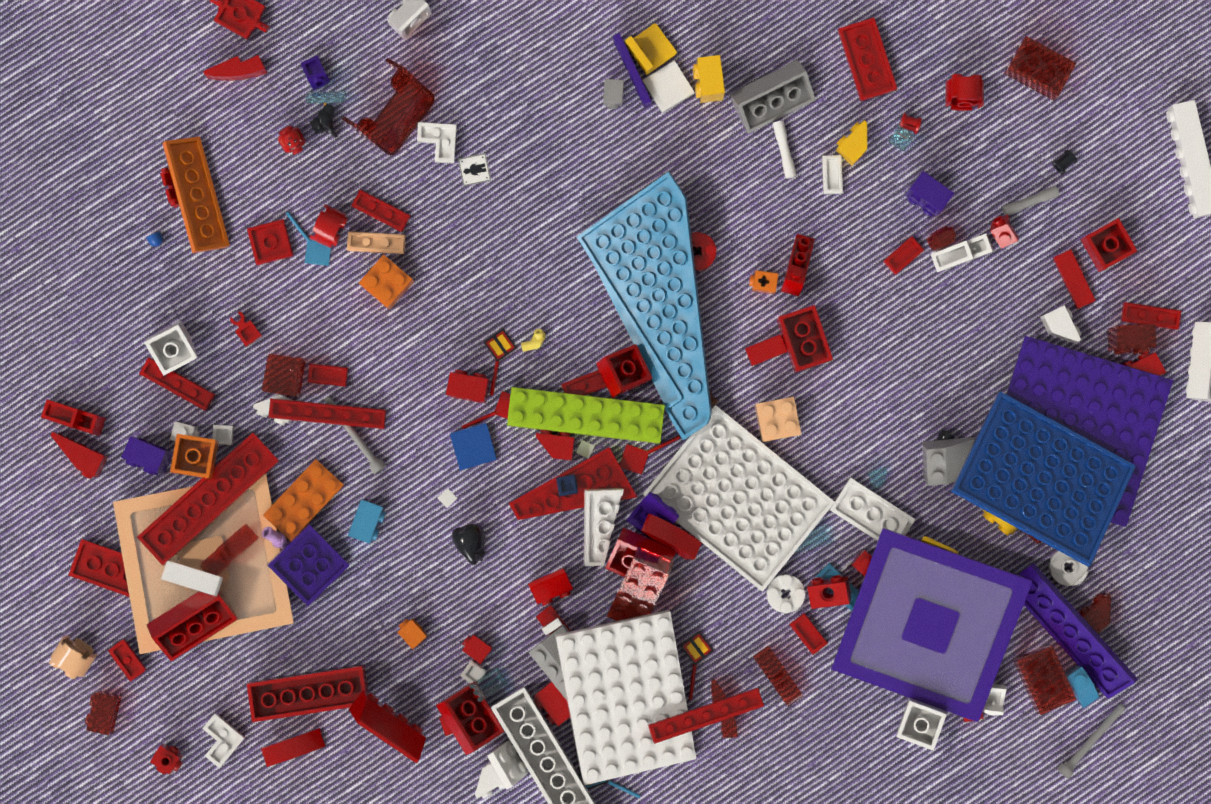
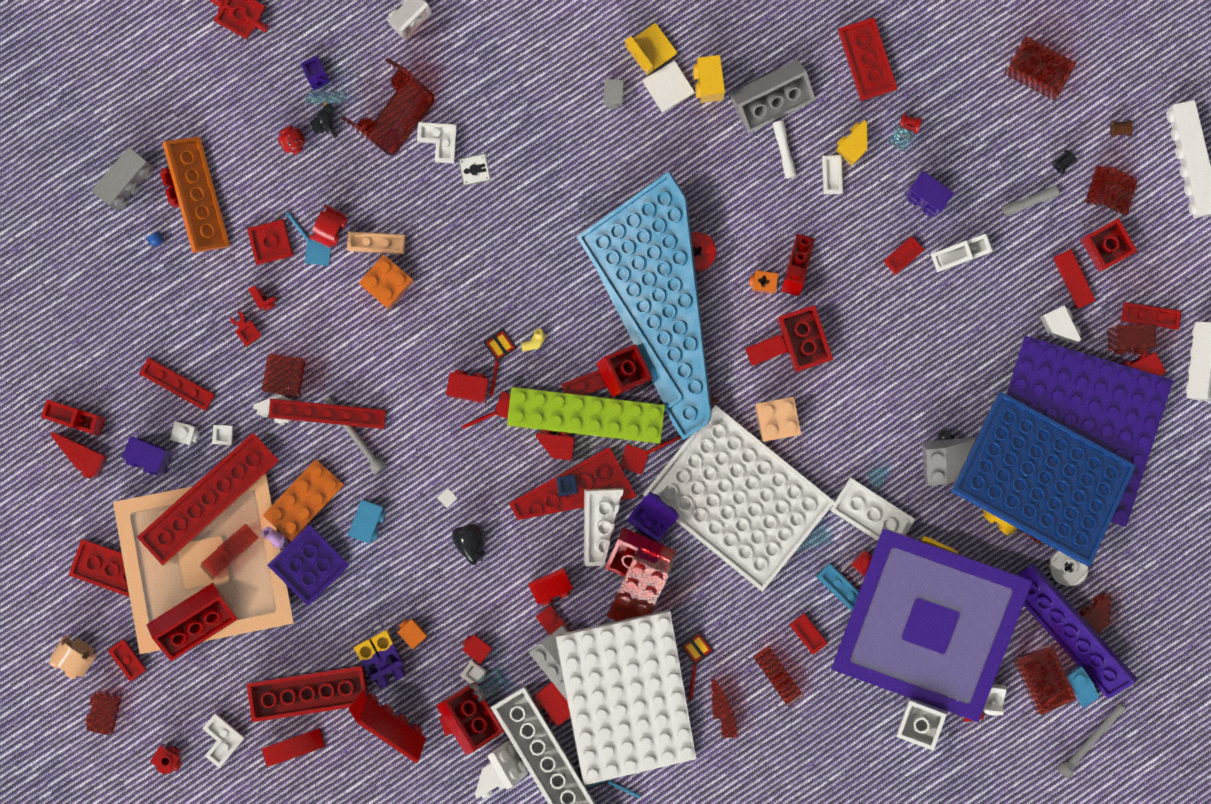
(123, 179): none -> light grey brick
(171, 348): white slope -> none
(192, 578): white slope -> none
(194, 456): orange brick -> none
(235, 69): red slope -> none
(259, 296): none -> red bracket
(328, 375): red tile -> none
(381, 211): red tile -> none
(383, 663): none -> dark purple hips
(473, 446): blue tile -> none
(551, 626): white tile -> none
(585, 449): white sticker -> none
(631, 69): dark purple tile -> none
(671, 537): red slope -> none
(705, 715): red tile -> none
(787, 604): white plate -> none
(819, 597): red brick -> none
(941, 238): clear red brick -> none
(964, 92): red brick -> none
(1003, 231): bracket -> none
(1111, 189): none -> clear red bracket
(1121, 128): none -> reddish brown bush

